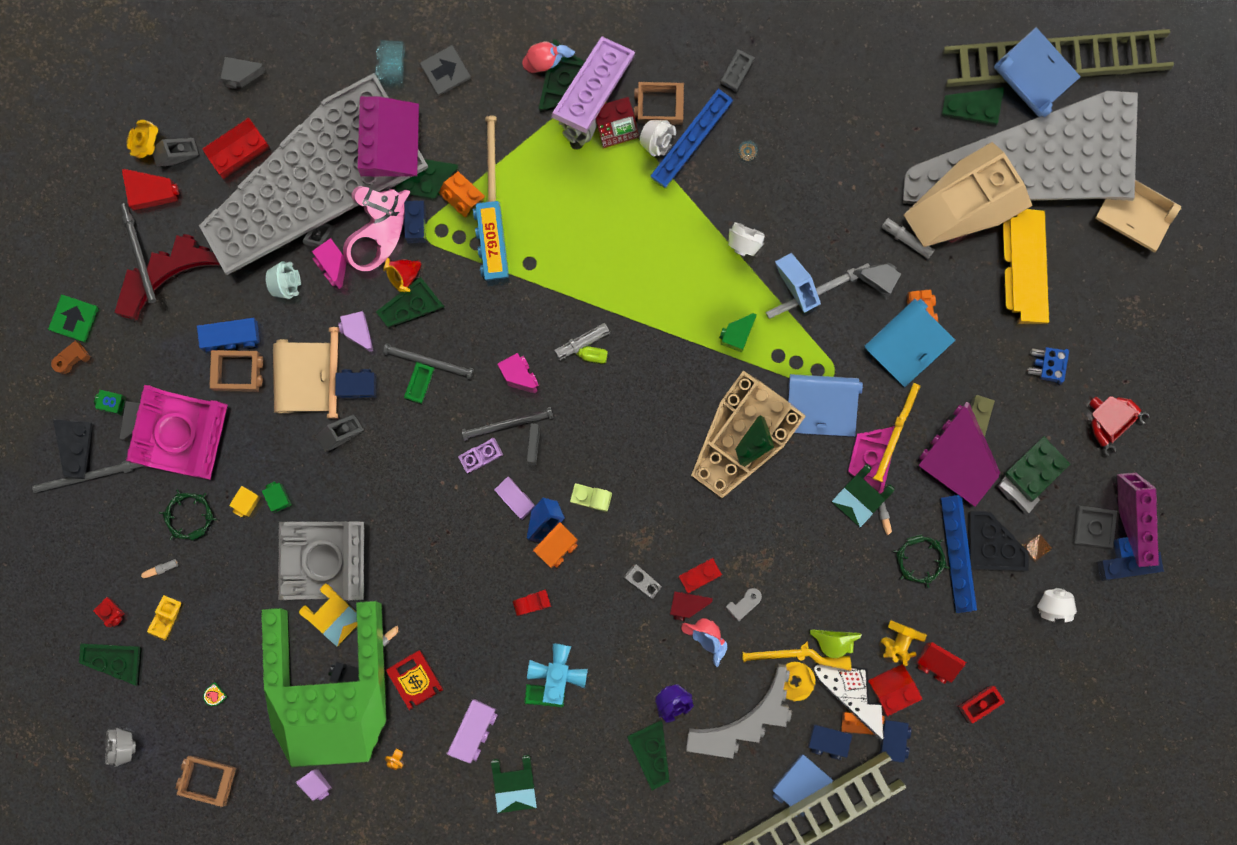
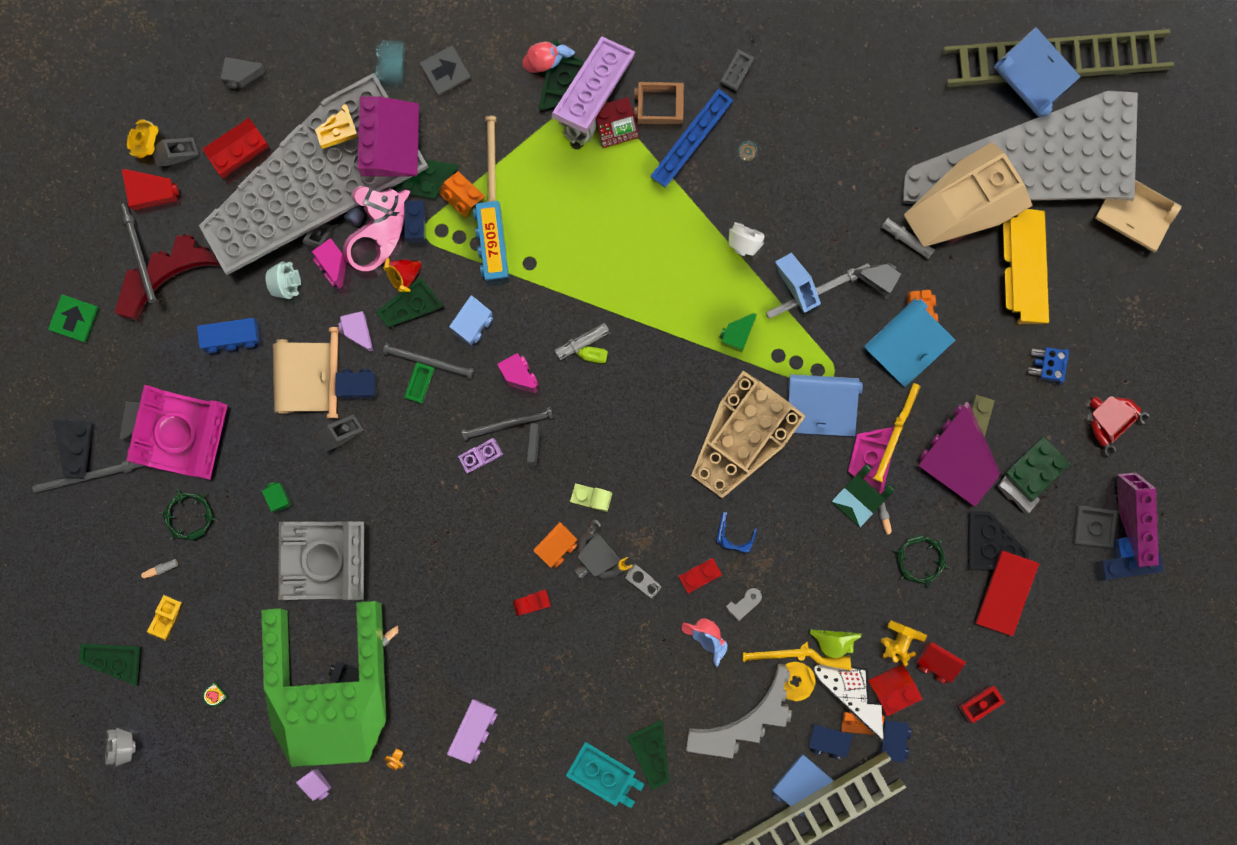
(68, 357): dark orange leg -> none
(109, 612): red bracket -> none
(110, 402): green brick -> none
(216, 371): medium nougat window -> none
(225, 785): medium nougat window -> none
(244, 502): yellow brick -> none
(334, 619): yellow flag -> none
(336, 129): none -> yellow wing
(355, 216): none -> sand blue piece
(416, 682): red container -> none
(471, 321): none -> light blue slope
(514, 788): dark green flag -> none
(515, 498): lavender slope -> none
(535, 694): green tile -> none
(544, 519): blue slope -> none
(557, 674): medium azure brick -> none
(598, 556): none -> dark grey torso
(603, 775): none -> teal tile
(657, 136): white cone -> none
(672, 702): dark purple cone -> none
(687, 605): dark red slope -> none
(721, 538): none -> blue helmet
(755, 442): dark green wing -> none
(959, 554): blue plate -> none
(974, 106): dark green wing -> none
(1007, 593): none -> red tile
(1037, 547): clear orange slope -> none
(1057, 605): white cone -> none

